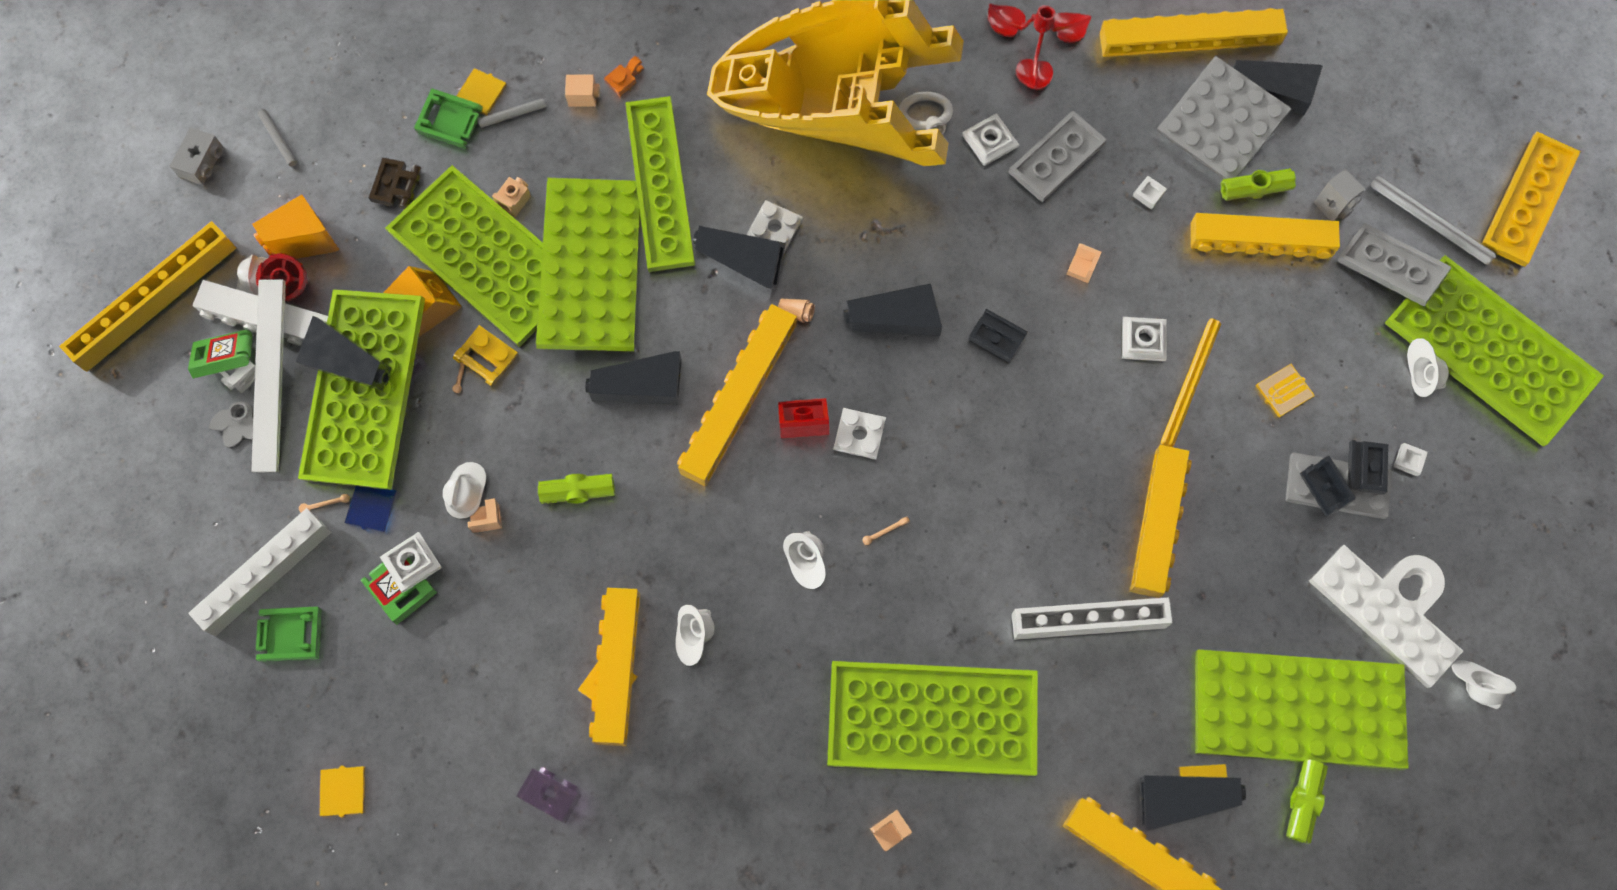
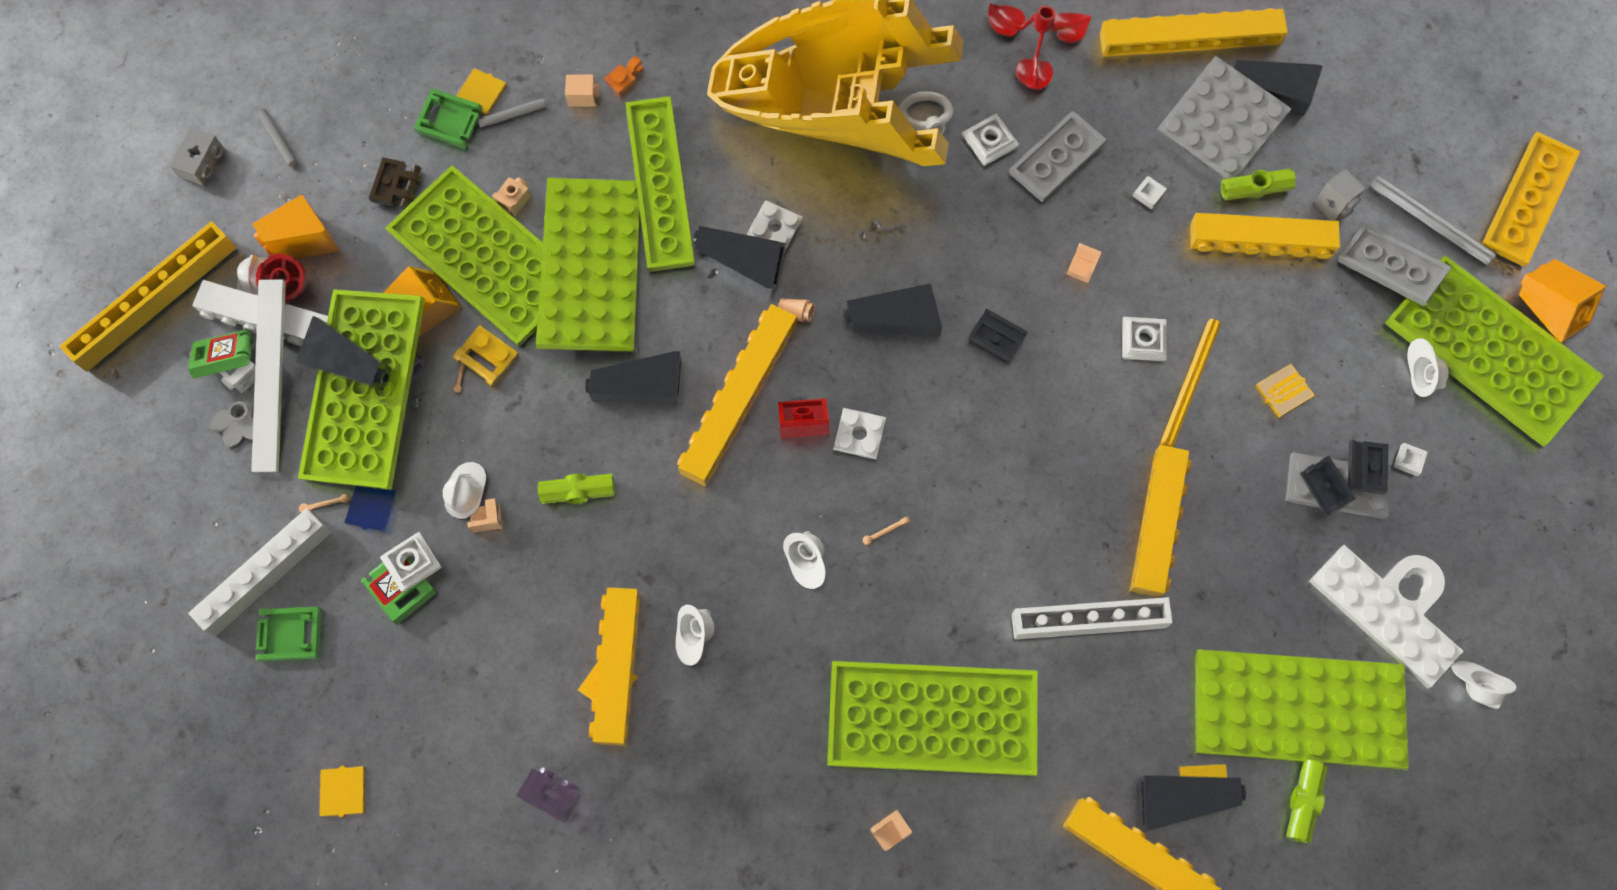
(1561, 298): none -> light orange slope

